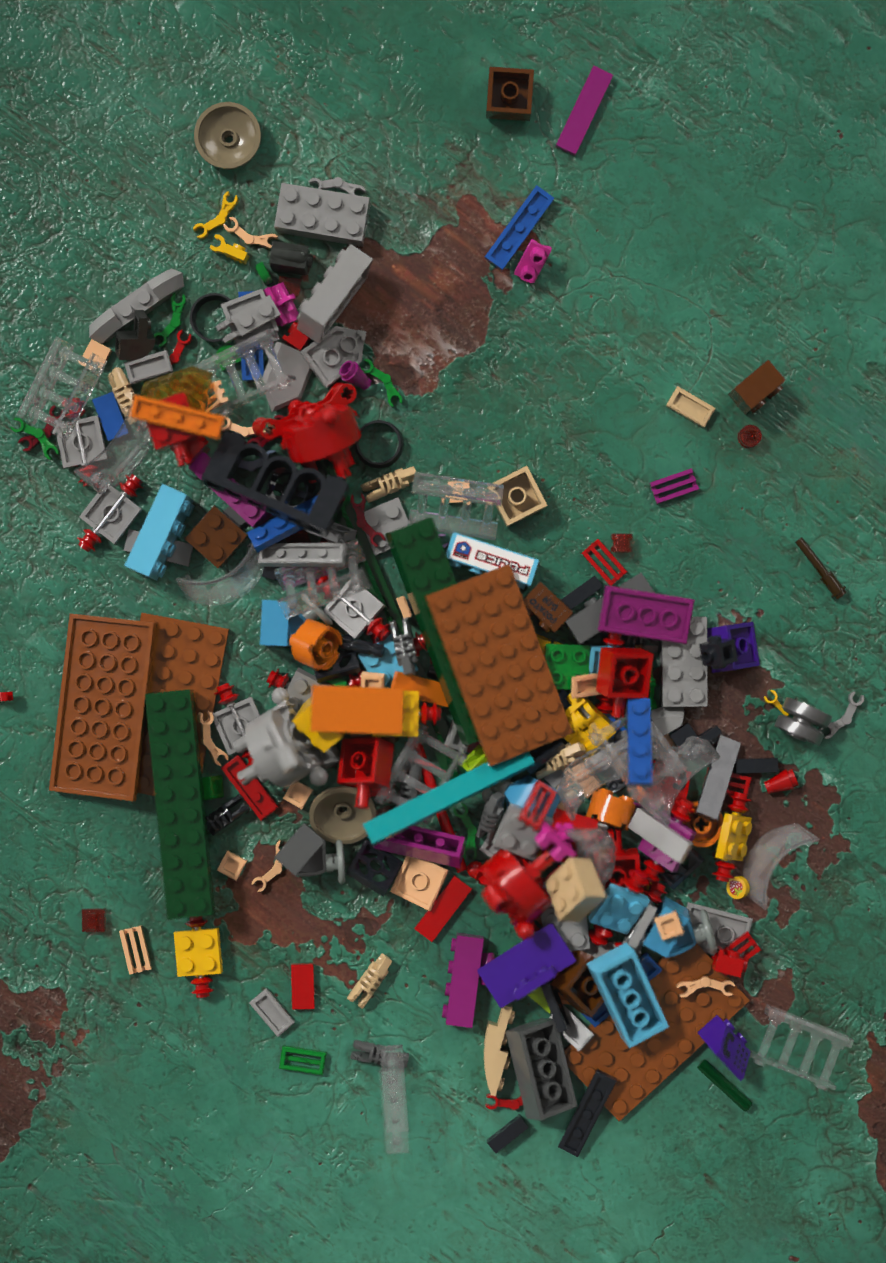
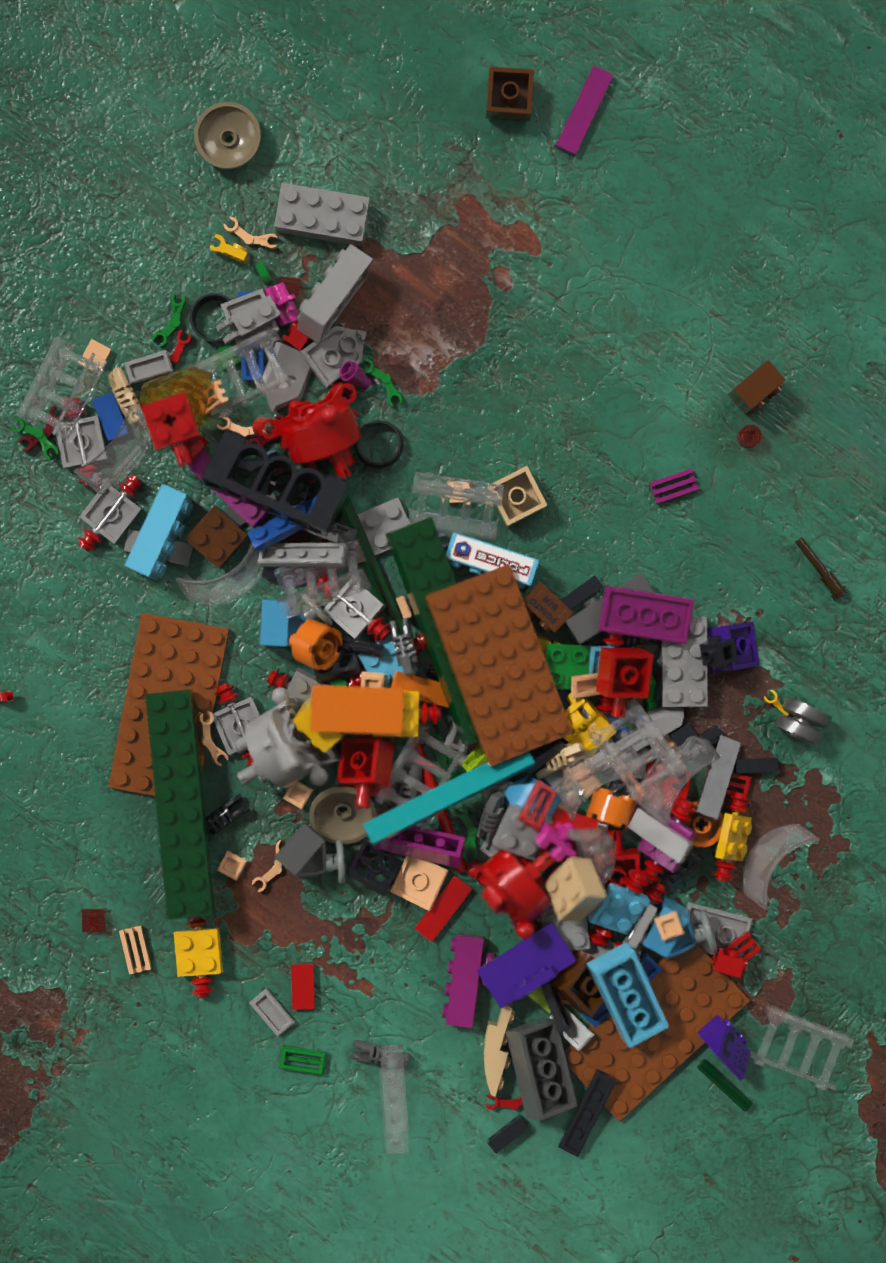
(102, 707): dark orange plate -> none
(136, 343): pearl dark grey brick -> none
(144, 298): light grey brick -> none
(177, 417): orange tile -> none
(213, 787): green tile -> none
(220, 219): yellow piece -> none
(253, 792): red tile -> none
(290, 258): pearl dark grey torso -> none
(337, 183): light grey piece -> none
(362, 523): dark red piece -> none
(370, 980): tan hinge -> none
(389, 483): tan hinge -> none
(519, 228): blue plate -> none
(532, 261): dark pink hips -> none
(616, 576): red tile -> none
(622, 543): clear red wheel -> none
(639, 742): blue plate -> none
(690, 407): tan tile -> none
(704, 982): light nougat piece -> none
(738, 887): yellow tile -> none
(783, 781): red cone -> none
(846, 718): light grey piece -> none

